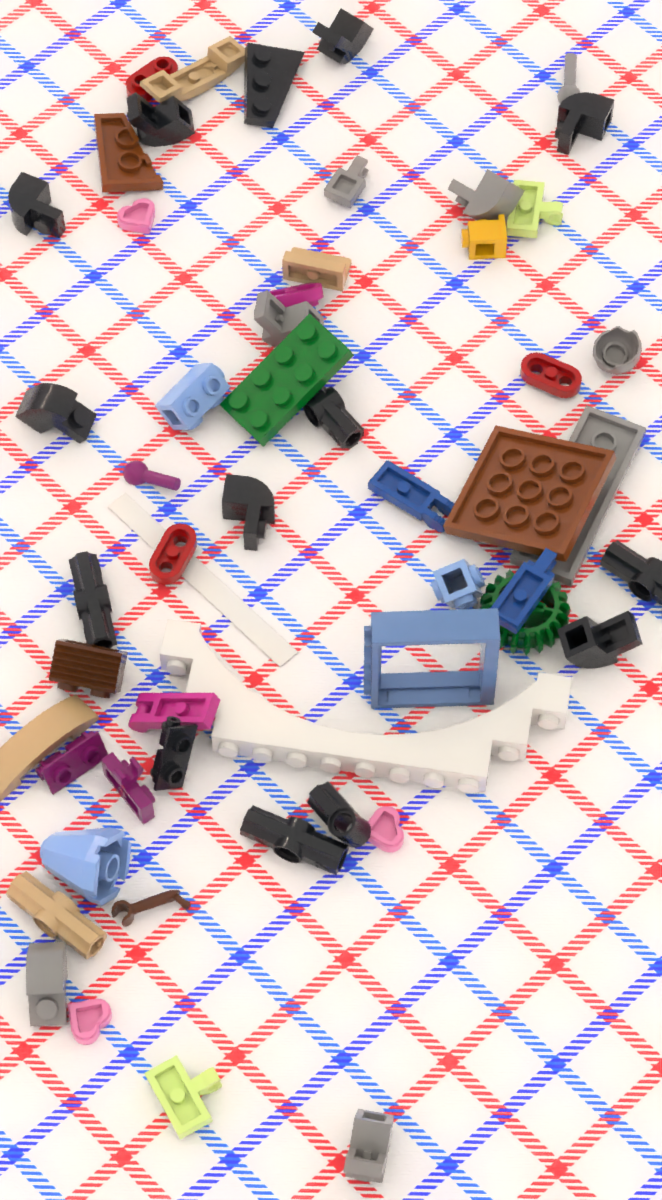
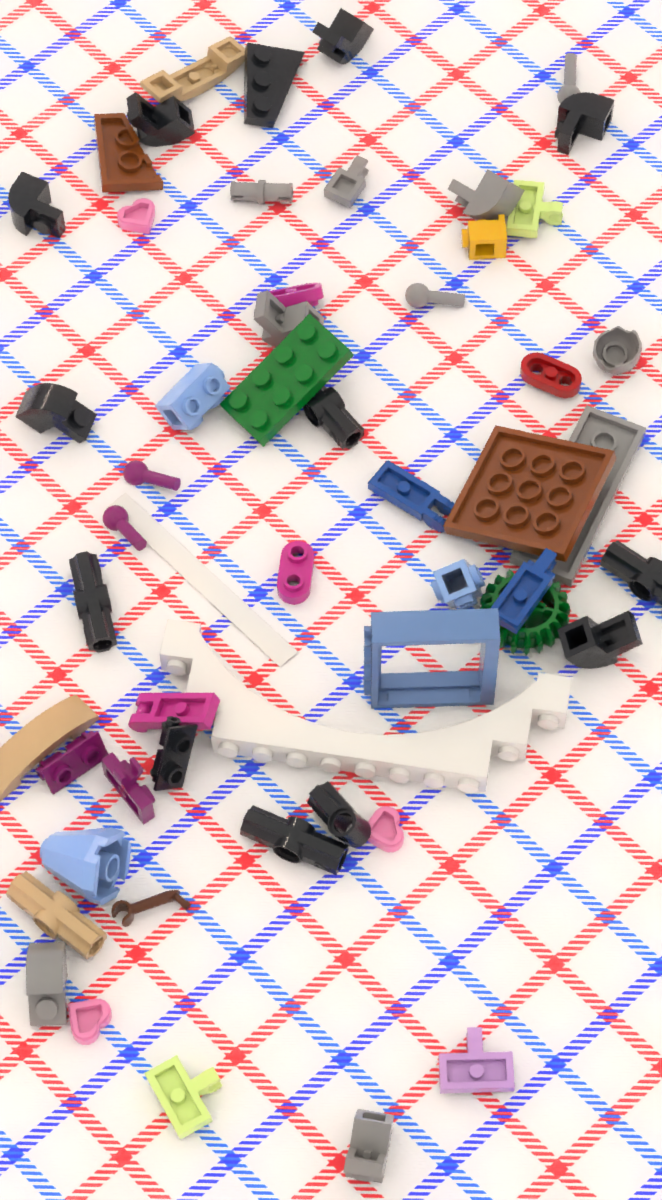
(87, 667): reddish brown brick -> none
(116, 519): none -> magenta bar
(160, 63): red plate -> none
(171, 556): red plate -> none
(251, 502): black brick -> none
(261, 191): none -> light grey pin
(297, 570): none -> dark pink plate
(316, 267): tan panel -> none
(419, 295): none -> light grey bar
(476, 1069): none -> lavender plate

